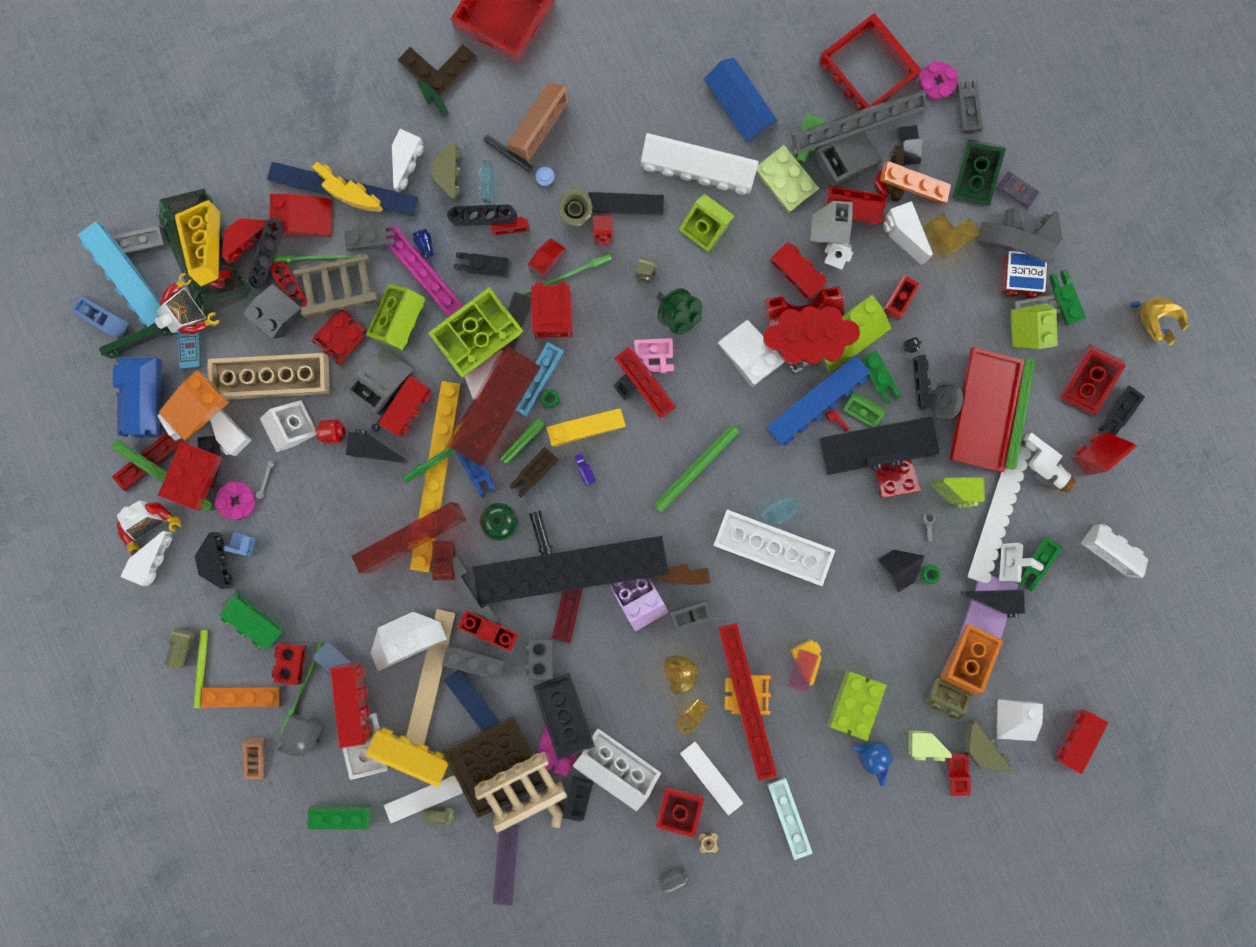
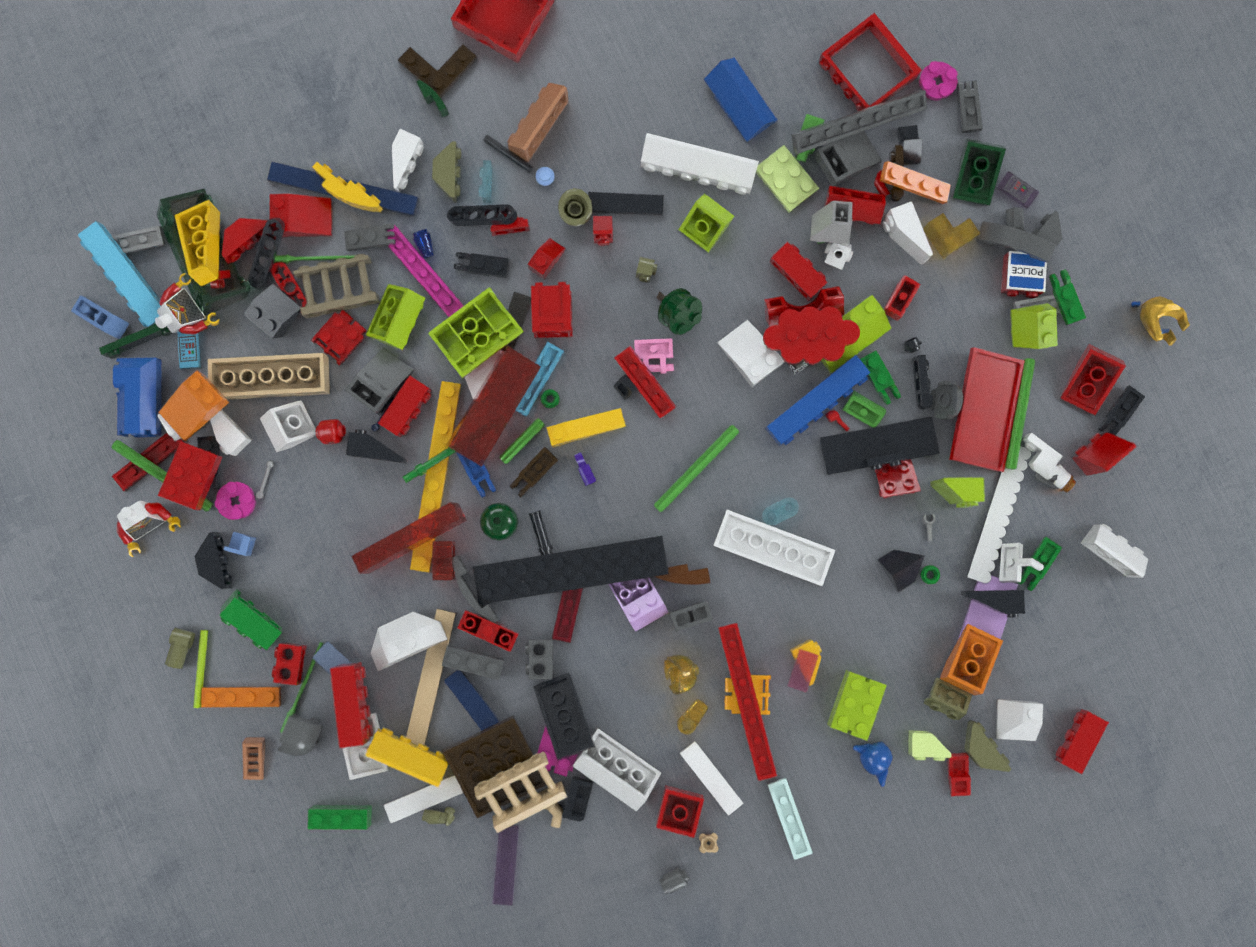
(143, 564): white slope -> none
(593, 263): bright green piece -> none

